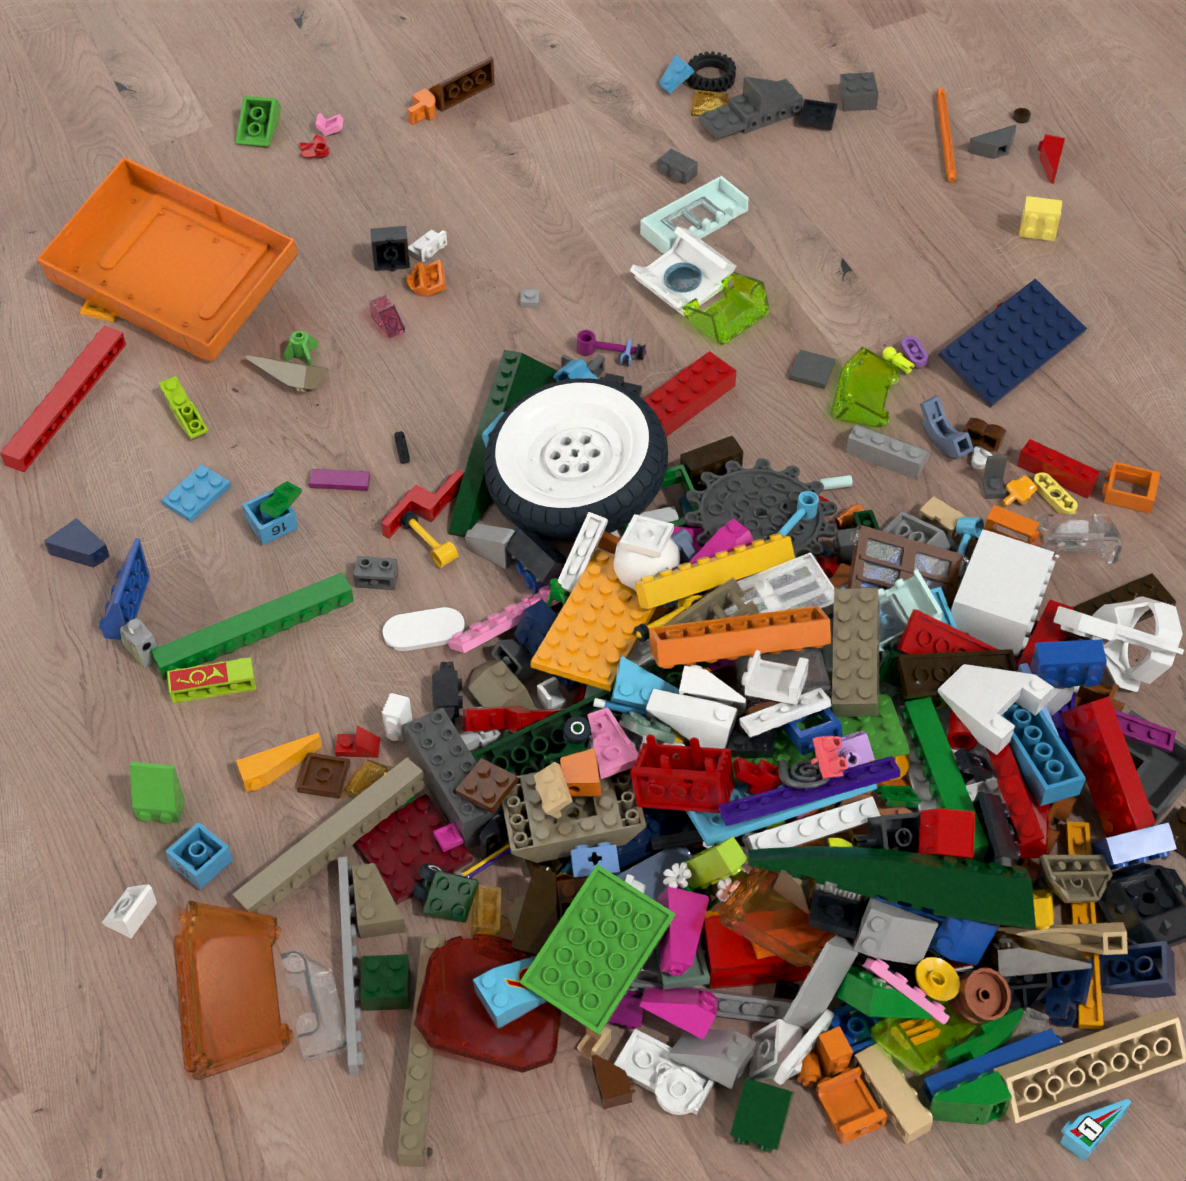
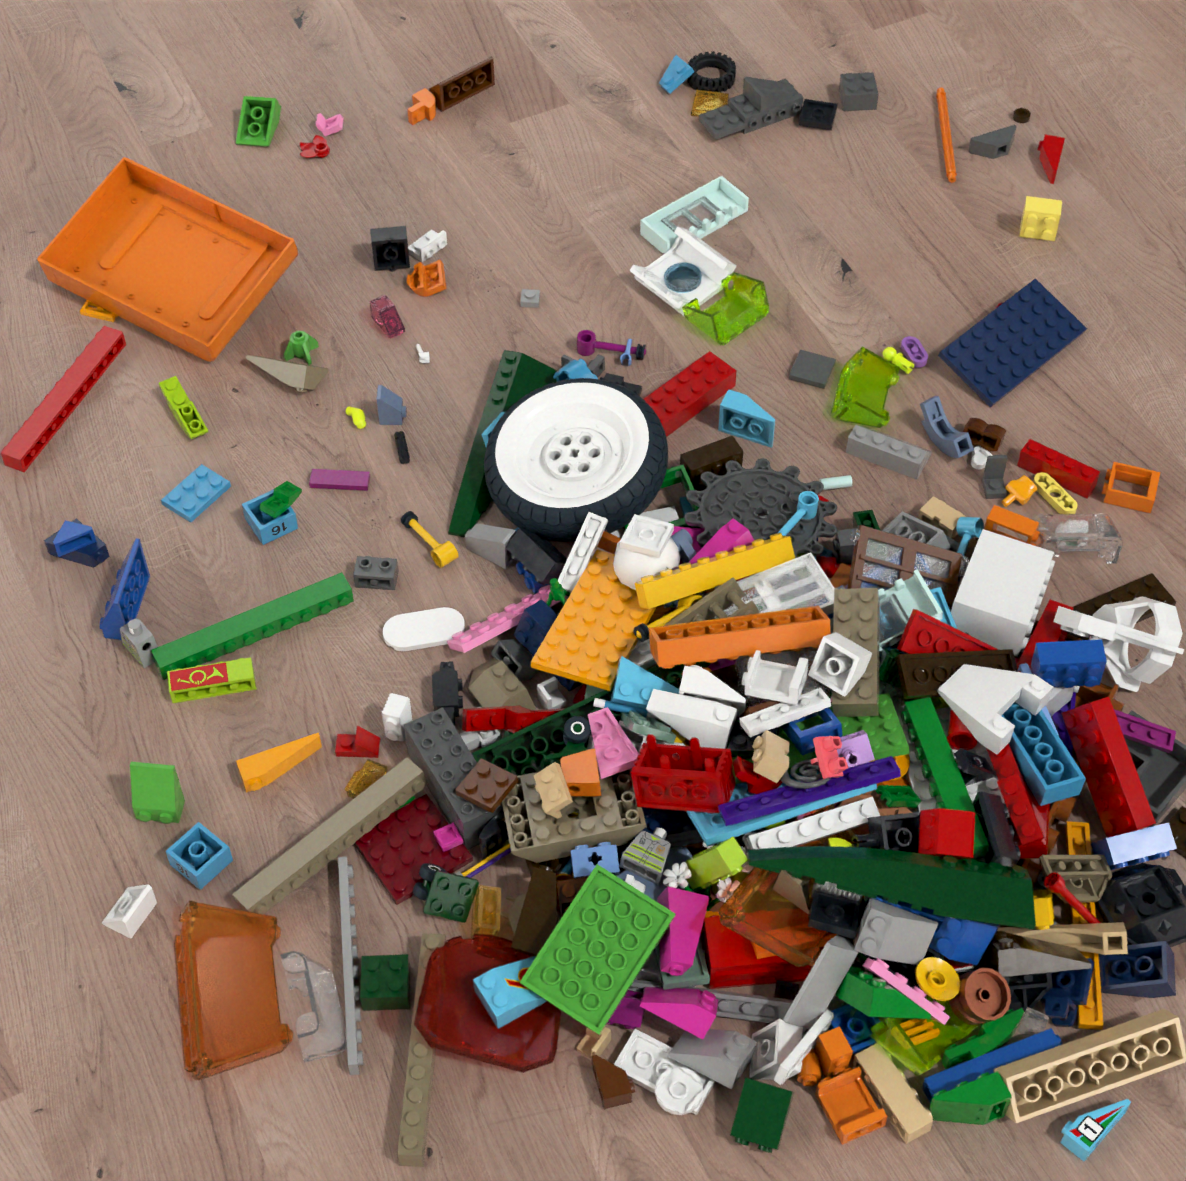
(73, 537): none -> blue slope
(323, 775): reddish brown tile -> none
(357, 415): none -> neon yellow arm
(374, 904): dark tan wedge -> none
(390, 407): none -> sand blue slope
(422, 503): red bracket -> none
(423, 356): none -> white hand
(647, 855): none -> light grey torso
(677, 166): dark grey brick -> none
(745, 419): none -> medium azure slope
(770, 756): none -> tan brick
(839, 663): none -> white slope
(846, 518): orange cone -> none
(1056, 884): none -> red piece

